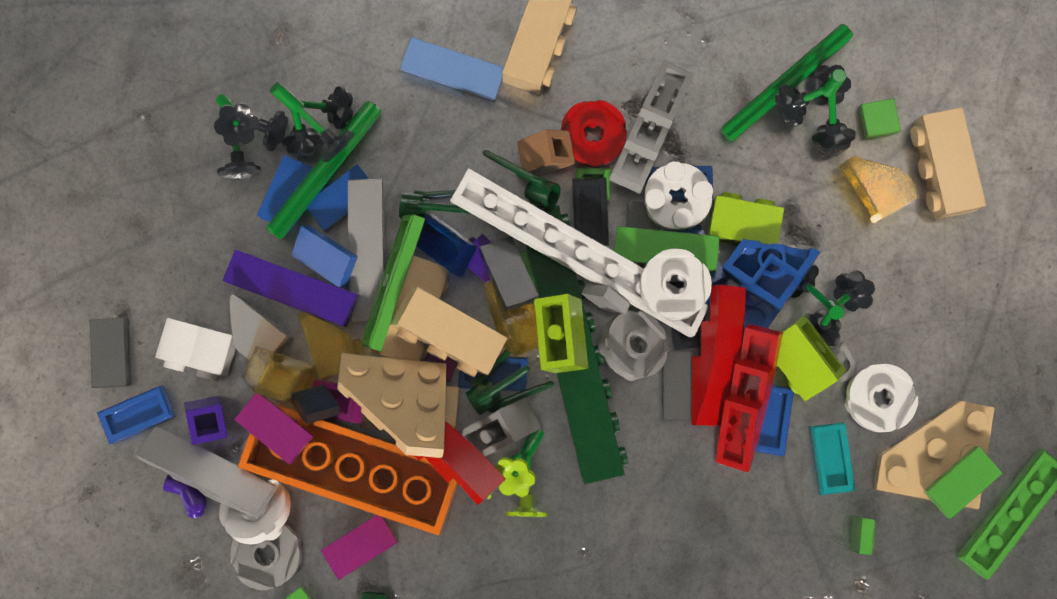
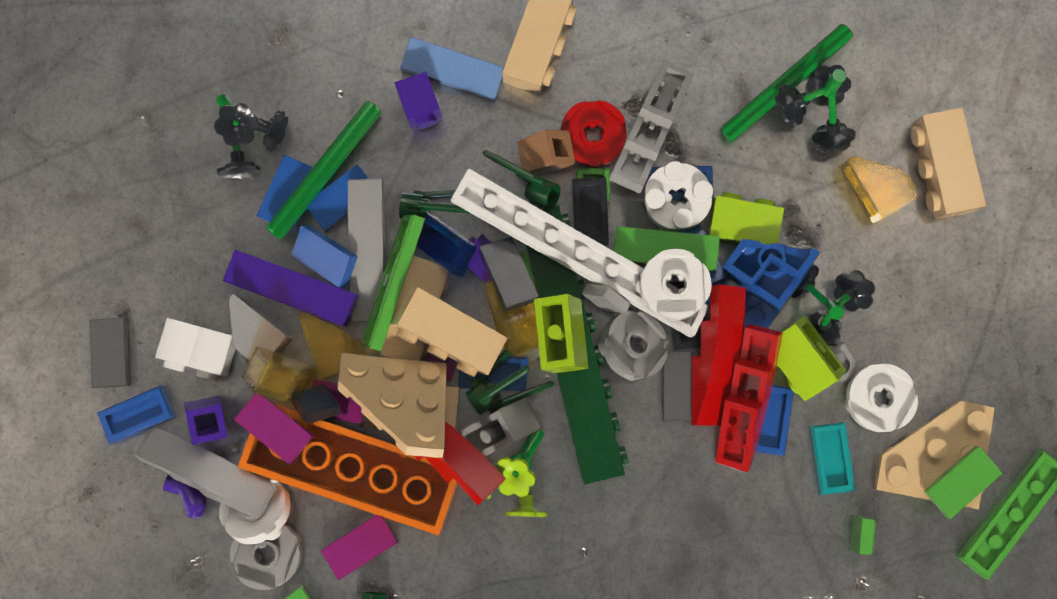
(306, 141): black plant -> none
(418, 101): none -> dark purple brick
(879, 118): bright green tile -> none

